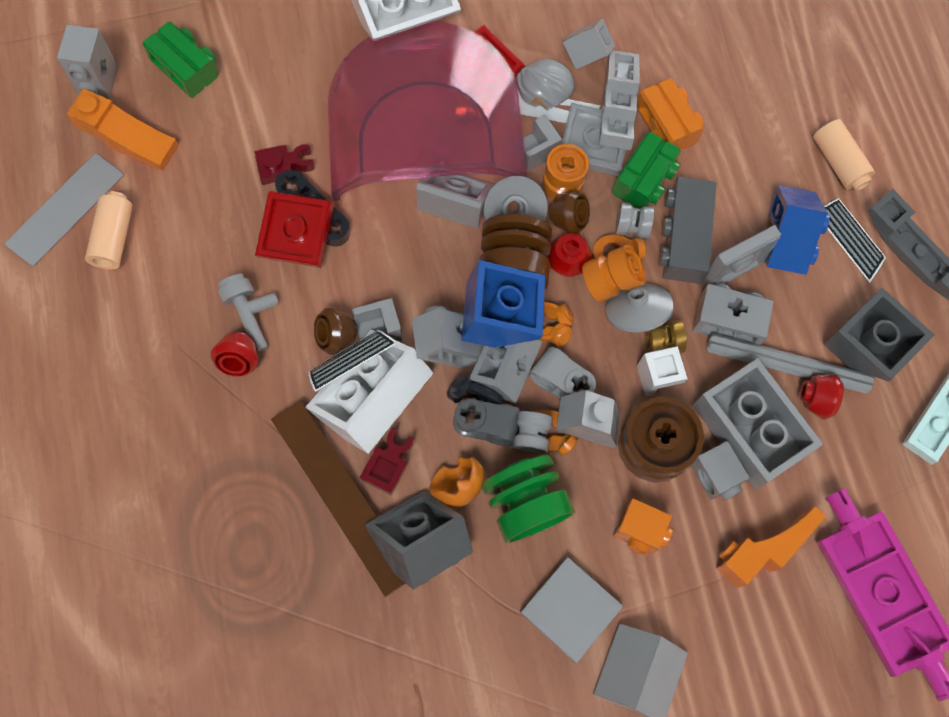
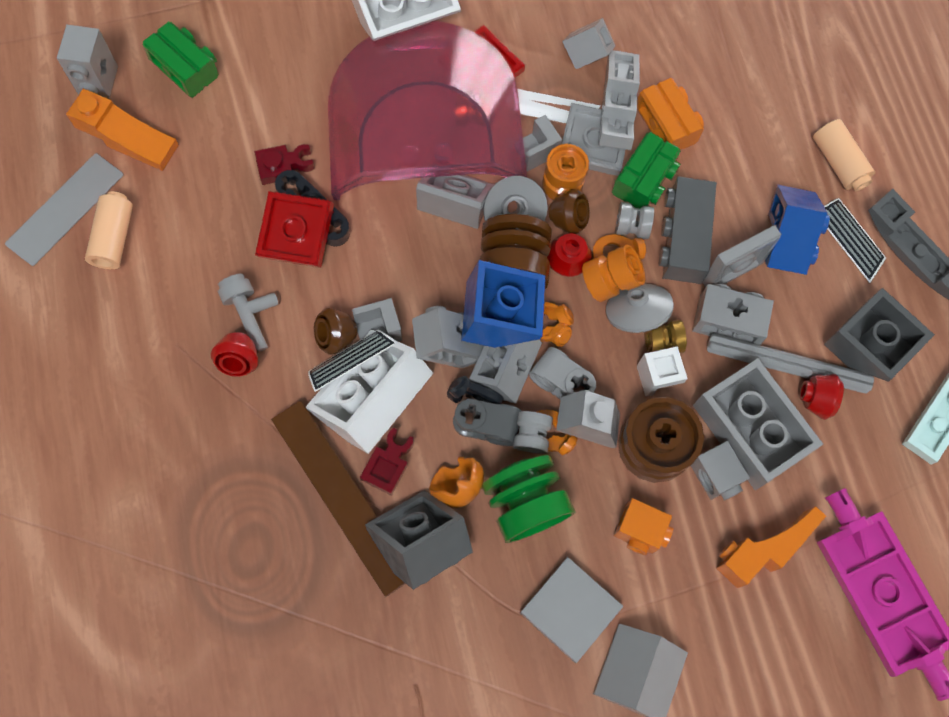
(545, 83): light grey hair -> none

